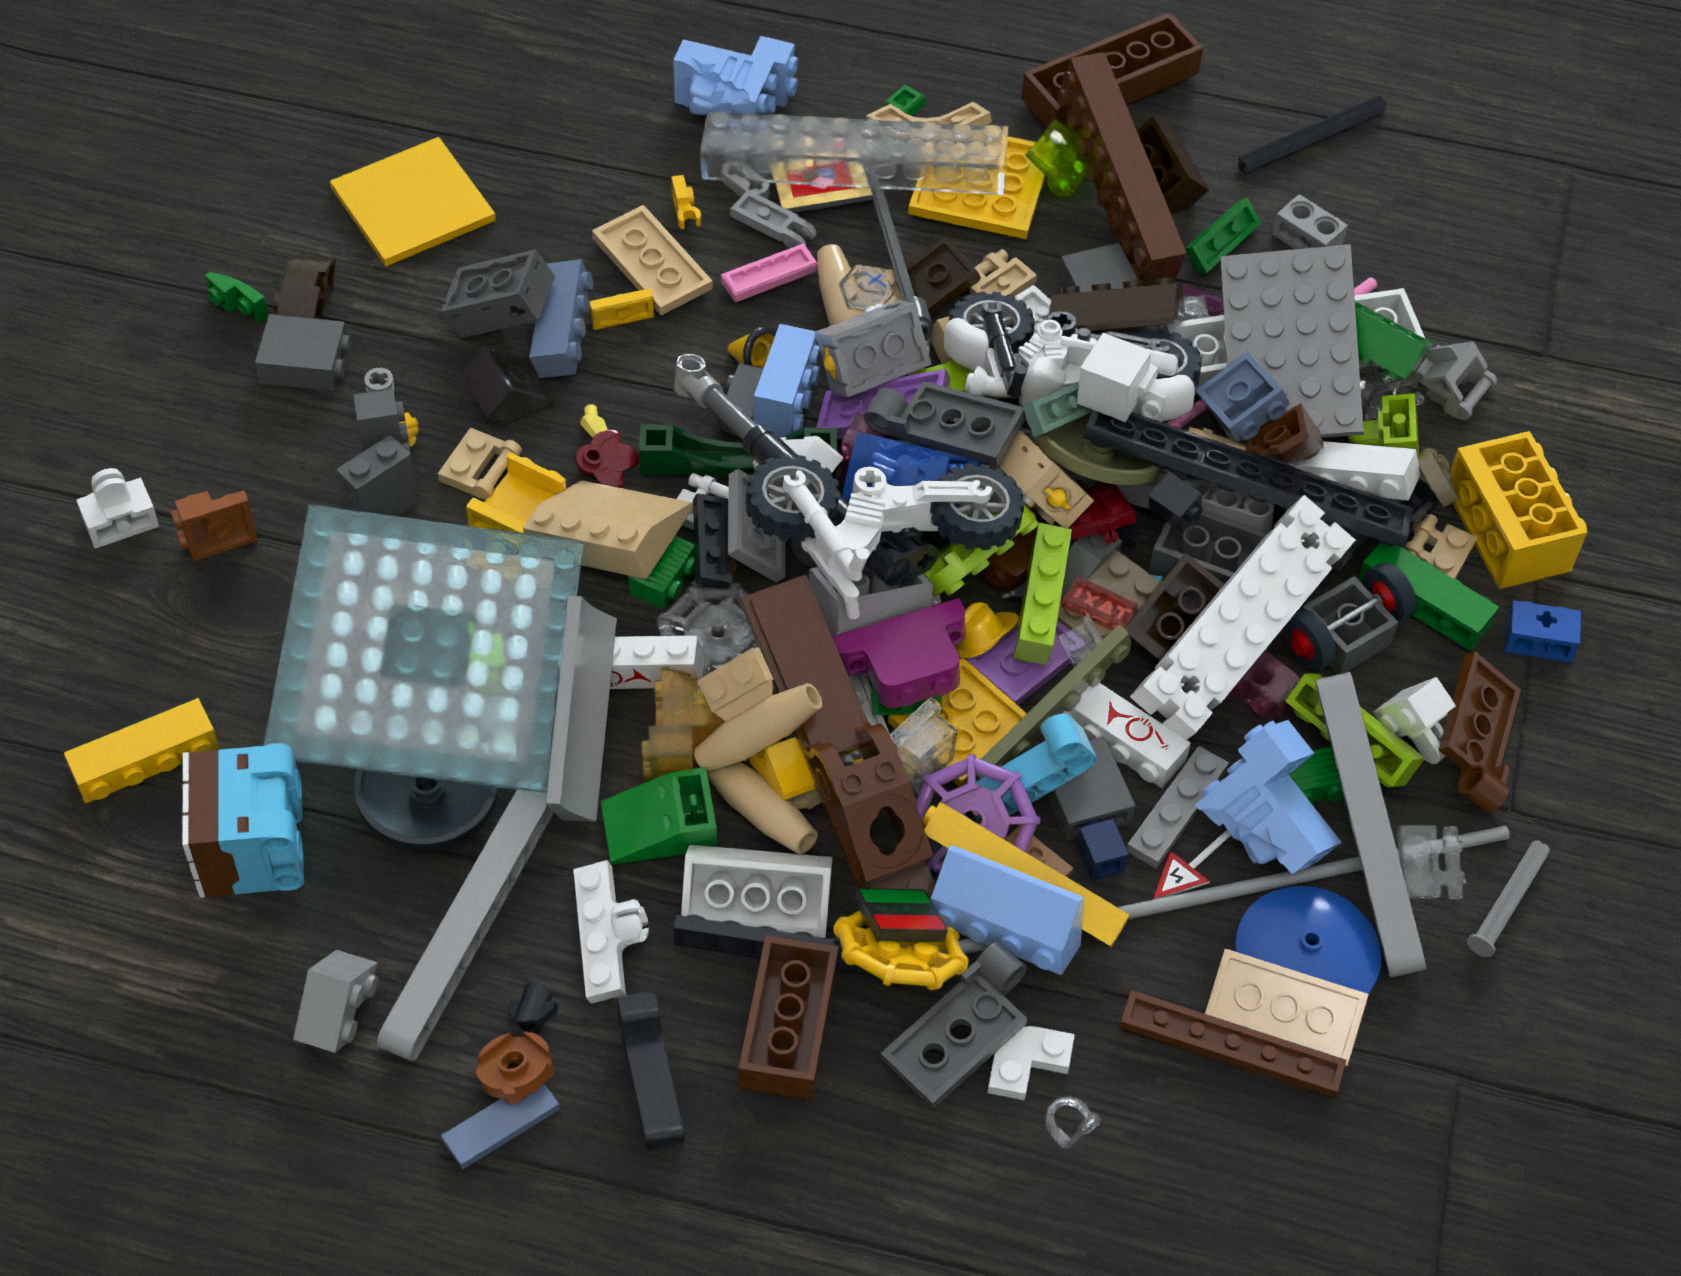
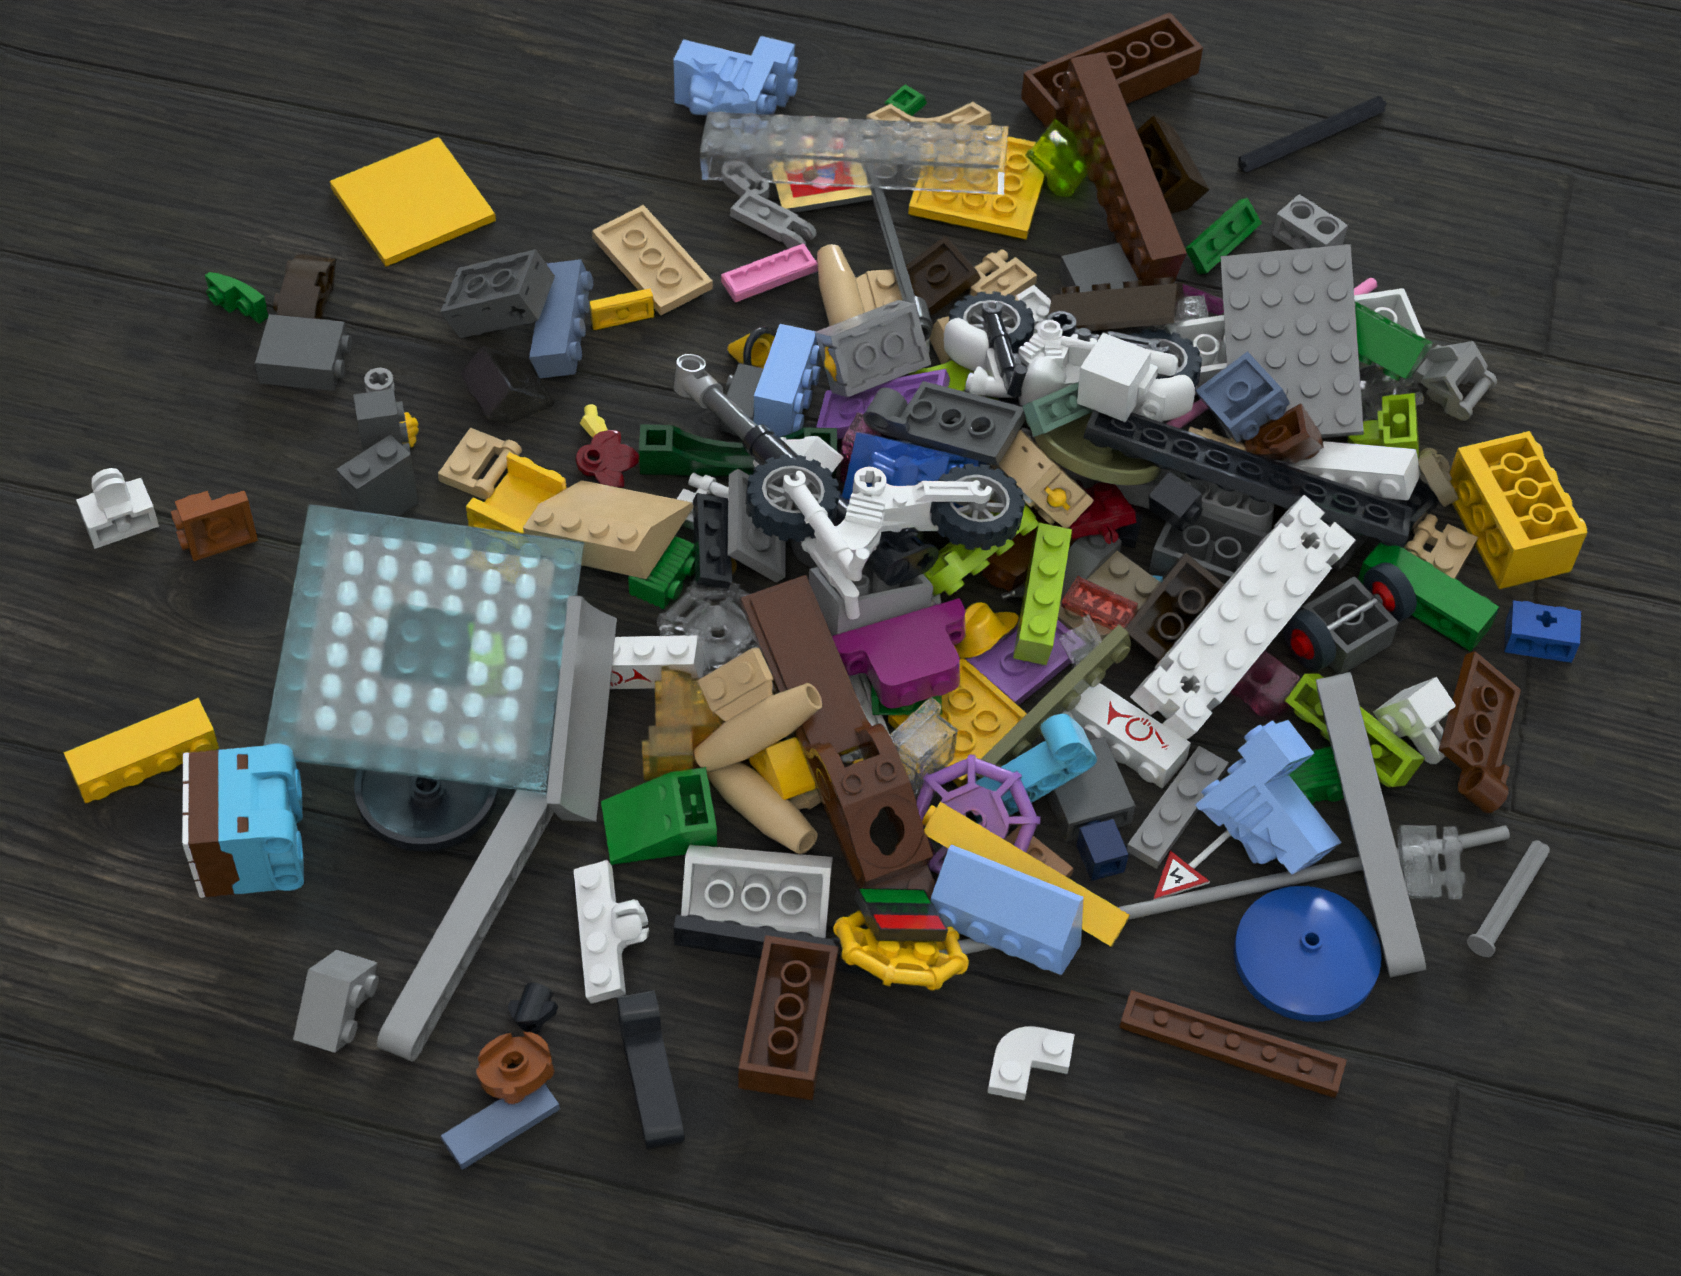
(682, 200): yellow plate -> none
(866, 288): clear brick -> none
(973, 1002): dark grey hinge -> none
(1090, 1123): clear piece -> none
(1287, 1004): tan tile -> none

